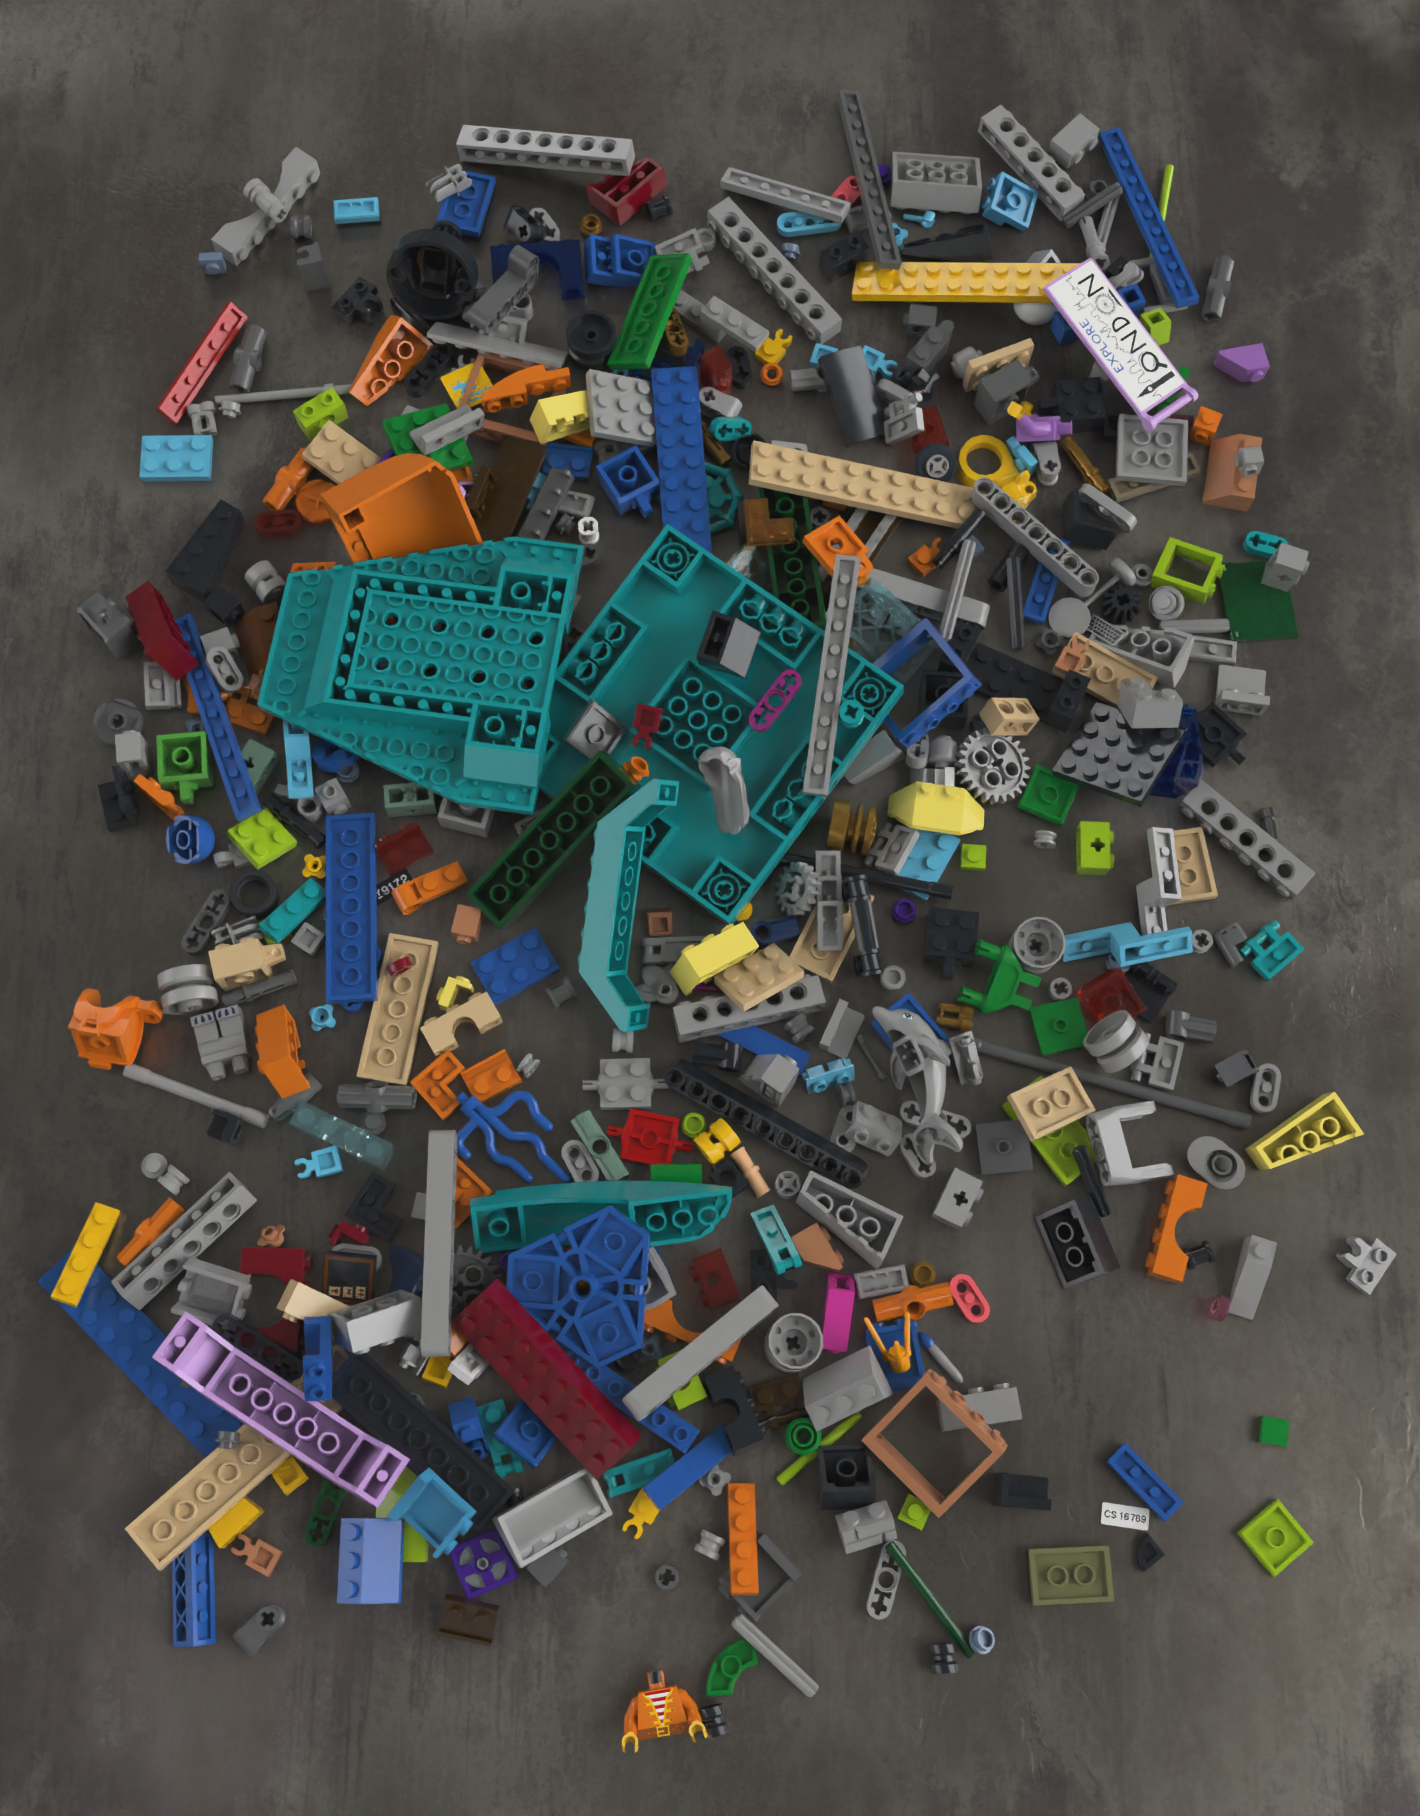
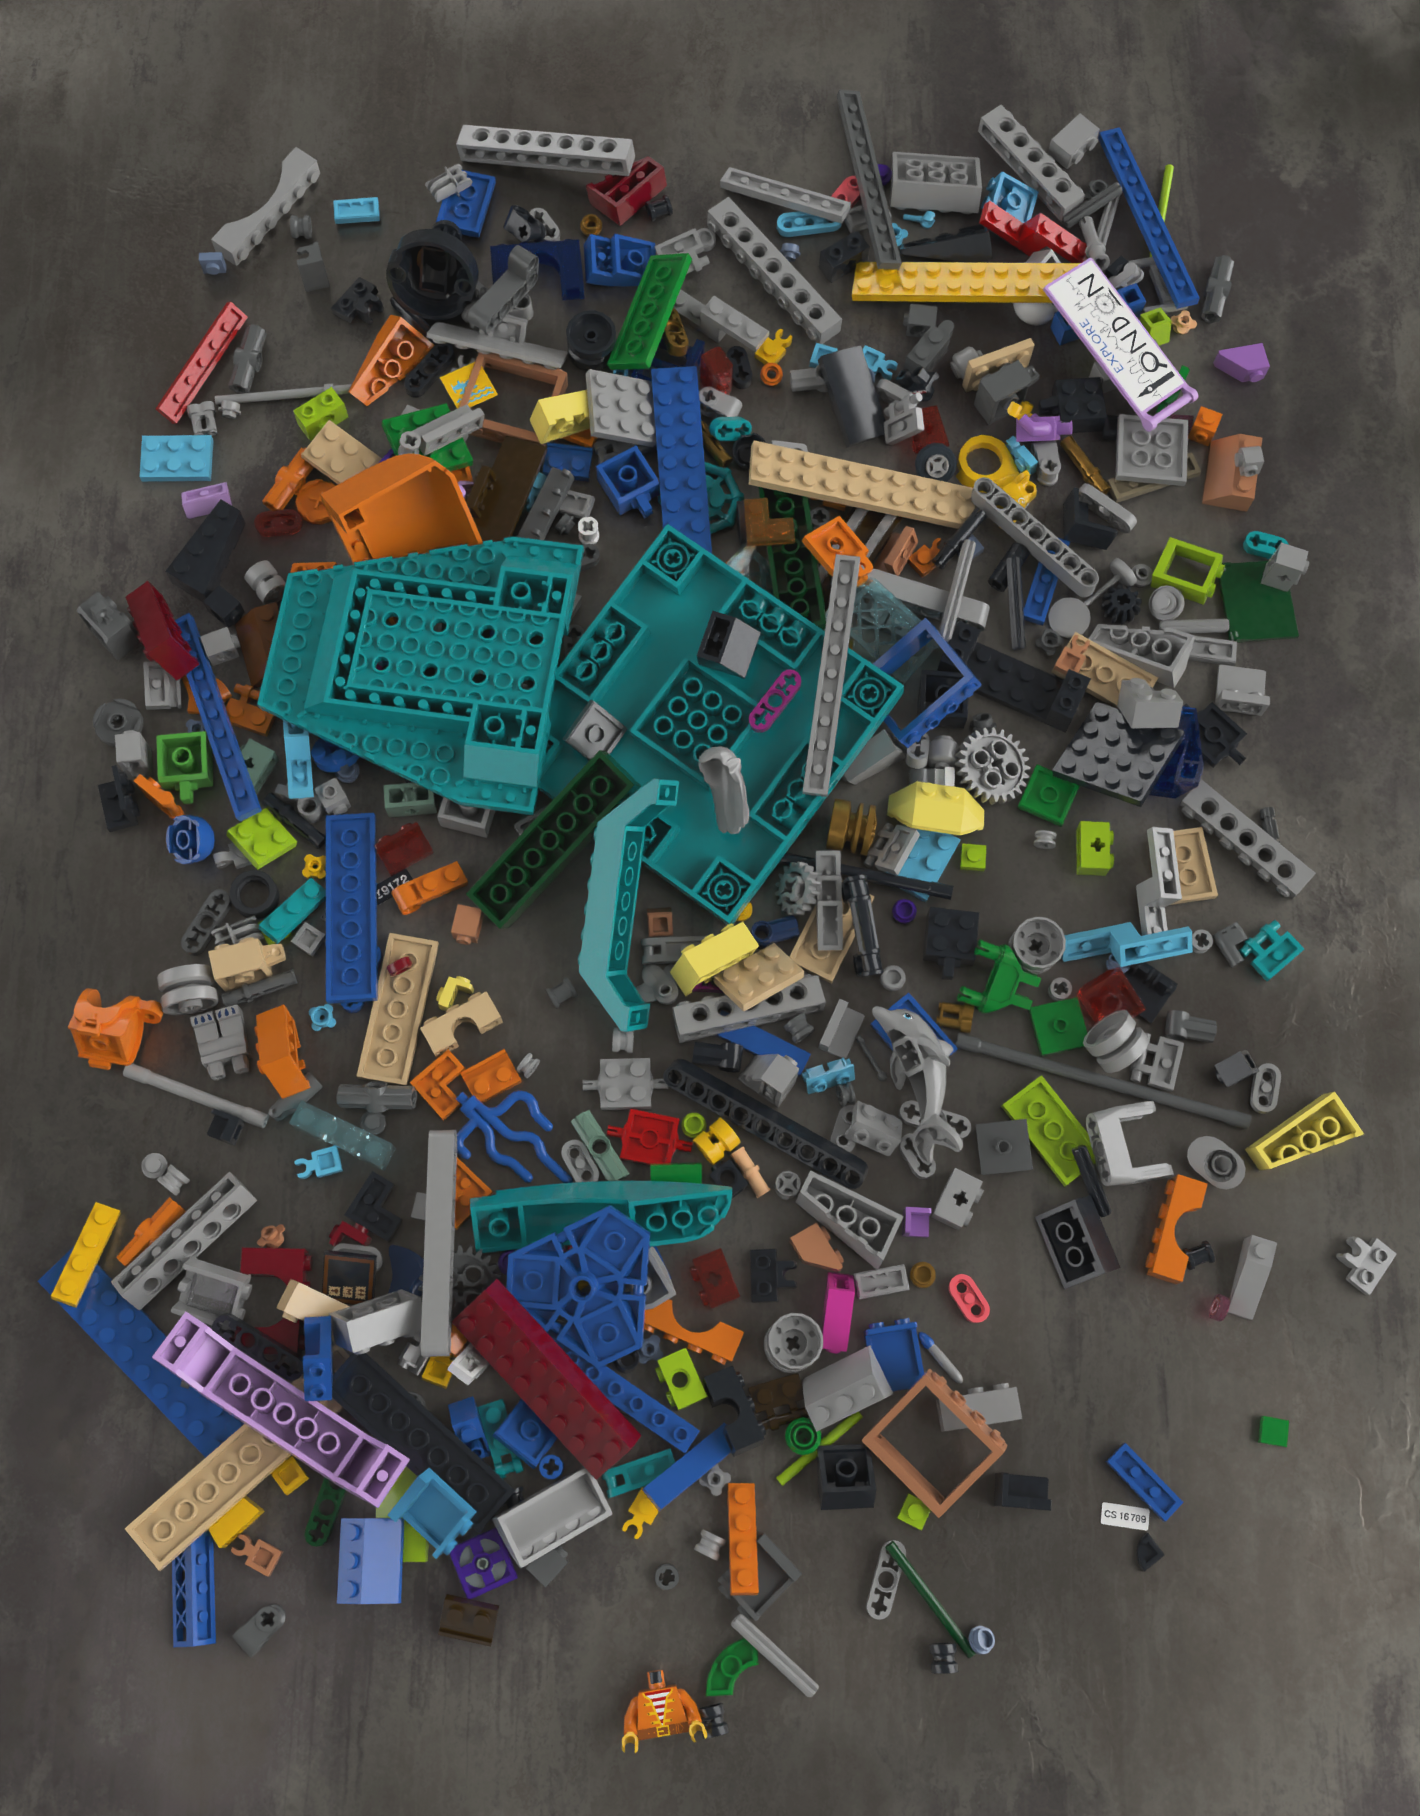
(203, 500): none -> lavender slope
(224, 670): light grey plate -> none
(228, 1439): dark grey plate -> none
(256, 682): nougat plate -> none
(261, 196): light grey axle -> none
(410, 445): none -> light grey bush
(515, 966): blue plate -> none
(516, 387): orange slope -> none
(546, 1460): none -> blue bush
(637, 768): orange plate -> none
(646, 720): dark red plate -> none
(700, 1353): light grey beam -> none
(775, 1239): teal plate -> none
(853, 718): teal wheel -> none
(866, 1526): light grey brick -> none
(897, 551): none -> nougat panel
(898, 1355): light orange plant -> none
(916, 1222): none -> medium lavender panel
(923, 1298): orange piece -> none
(966, 1058): light grey hinge -> none
(1009, 716): tan brick -> none
(1033, 234): none -> red bracket
(1051, 1104): tan plate -> none
(1070, 1575): olive plate -> none
(1105, 630): sticker -> none
(1180, 327): none -> light nougat plate
(1275, 1537): lime tile -> none

